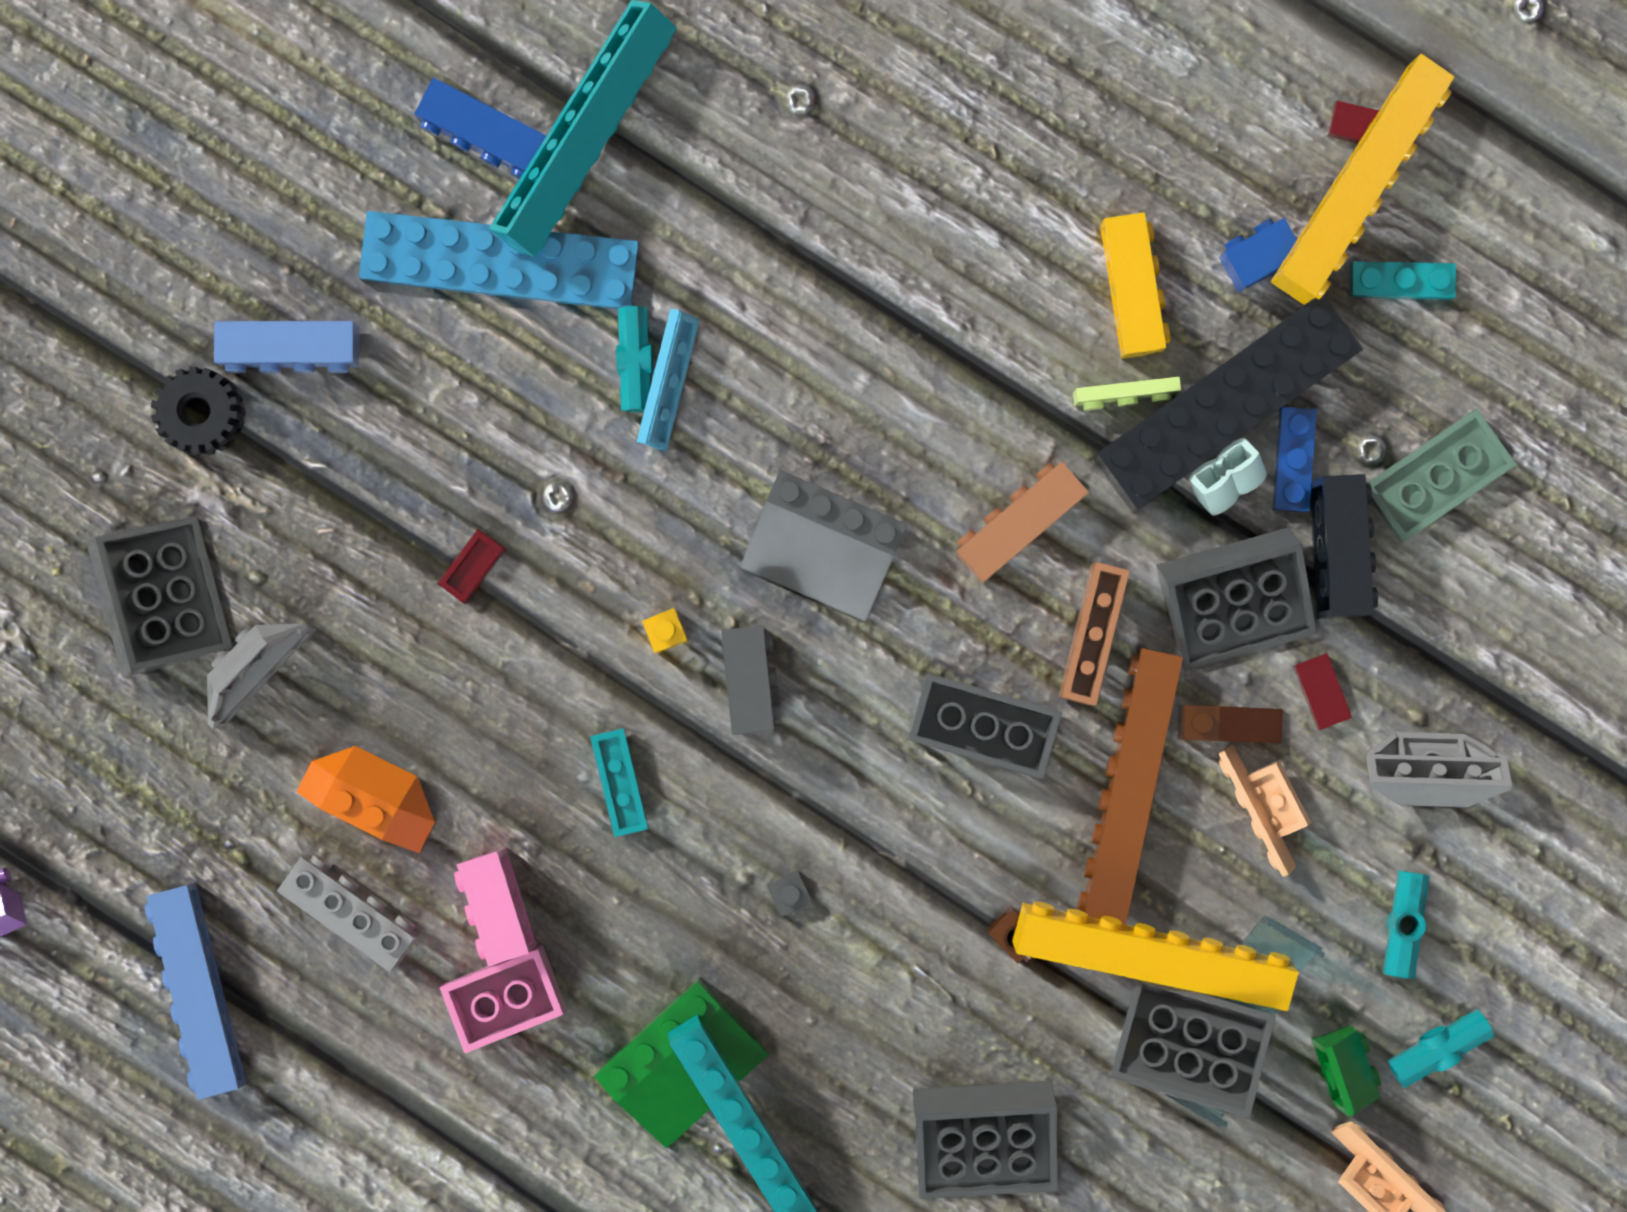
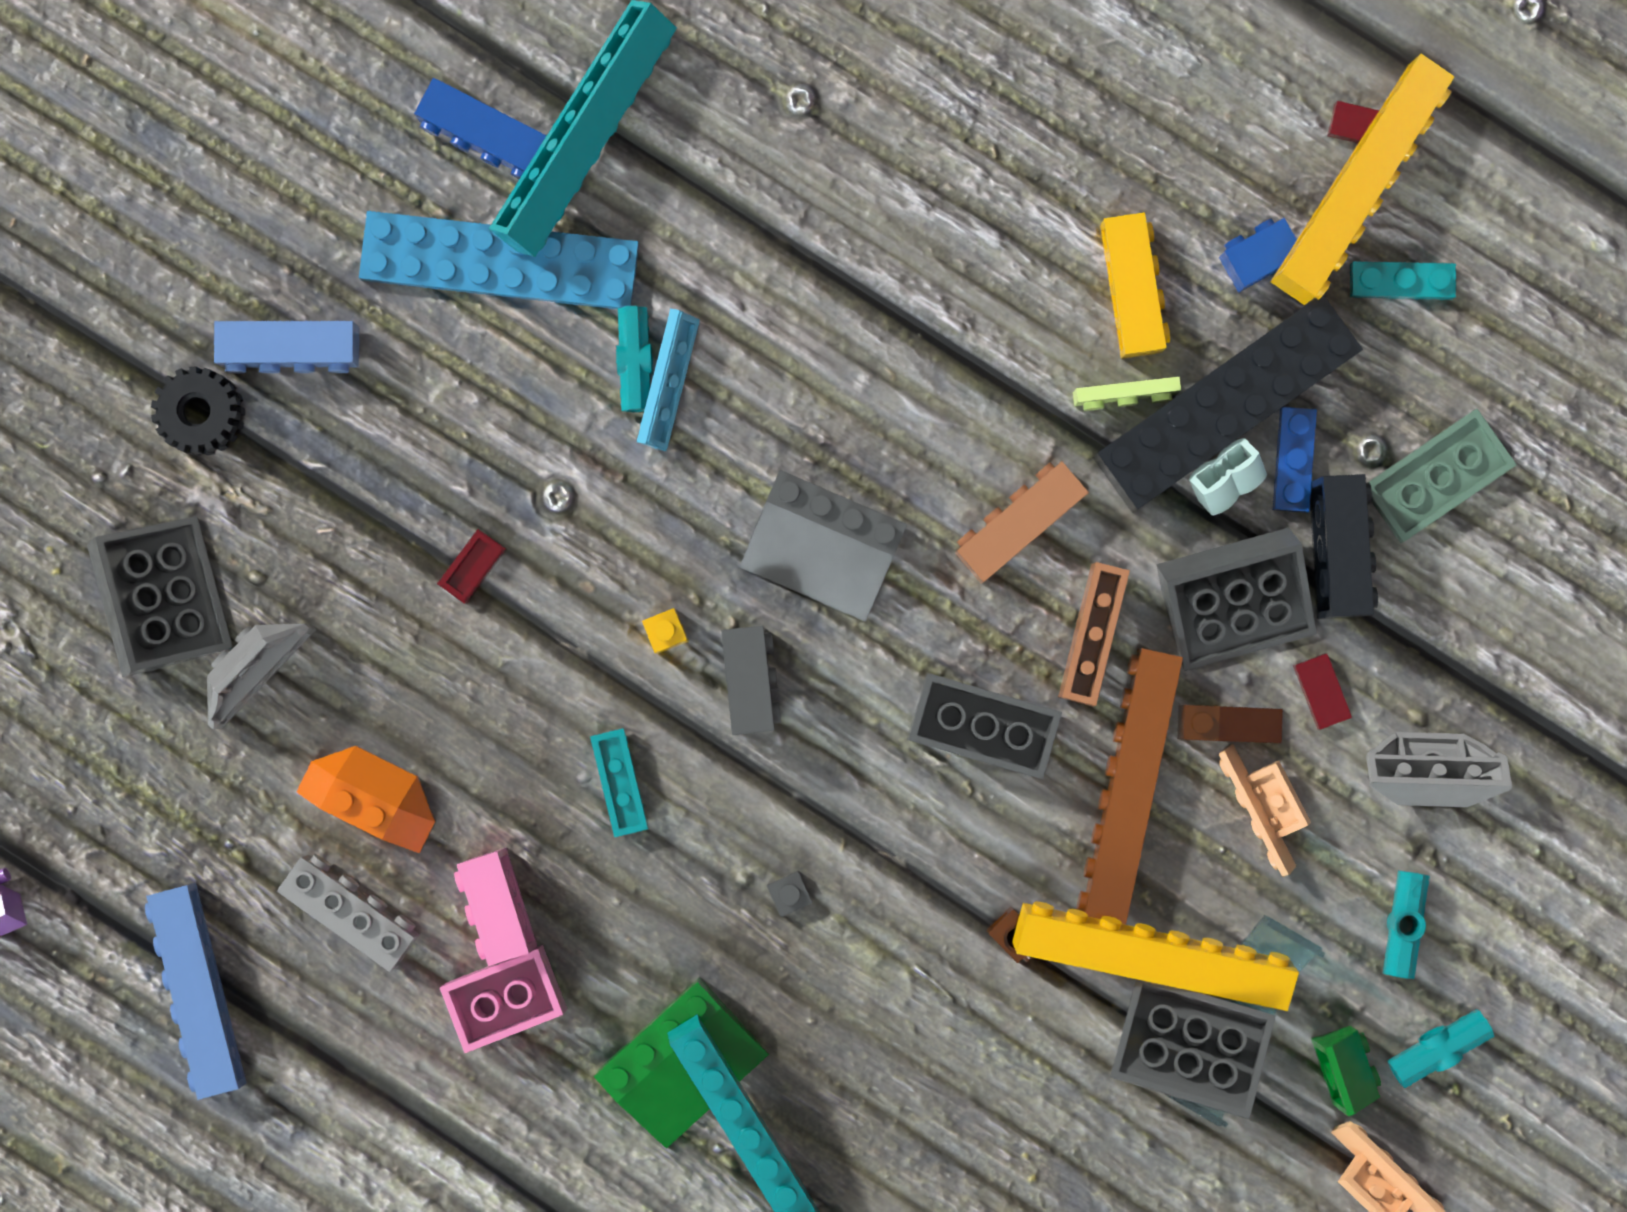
(986, 1139): dark grey slope -> none

